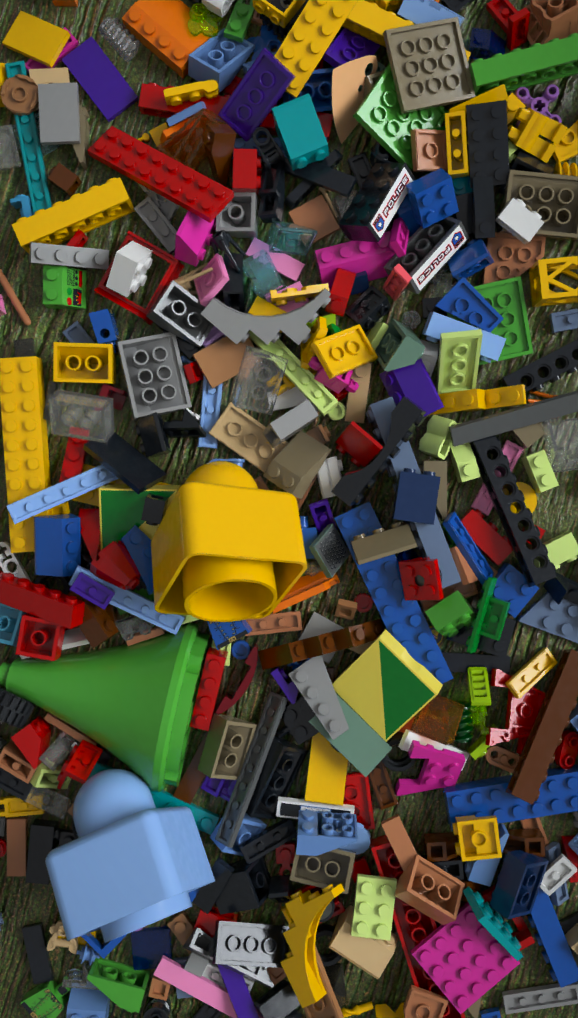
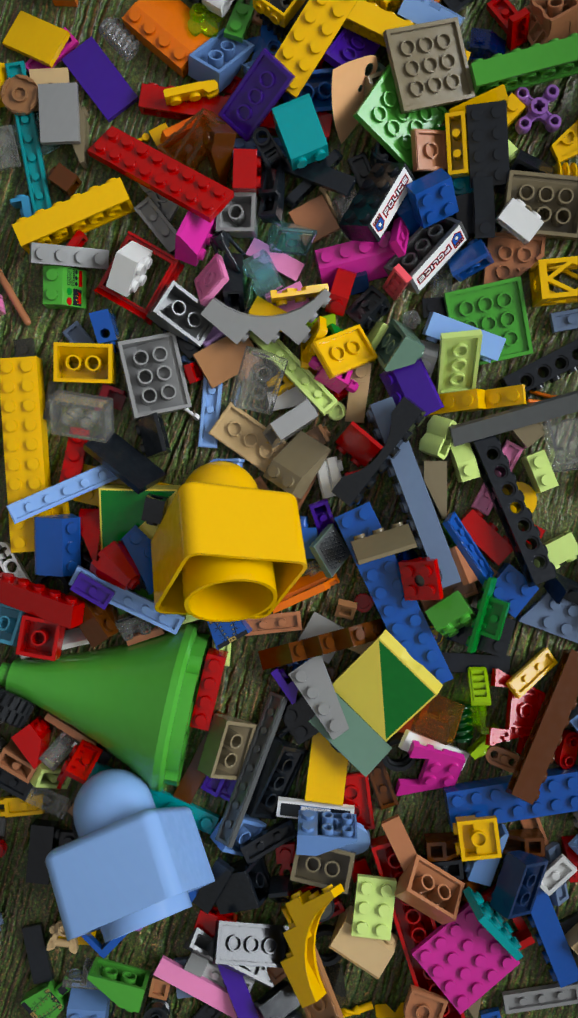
(17, 846): nougat tile -> none
(87, 954): medium blue wheel -> none
(150, 946): clear blue tile -> none
(181, 927): medium nougat plate -> none
(184, 281): tan plant -> none
(184, 429): black slope -> none
(186, 113): medium blue tile -> none
(229, 700): dark red slope -> none
(240, 649): blue tile -> none
(416, 496): dark blue brick -> none
(470, 306): blue wing -> none
(531, 126): yellow hips -> none

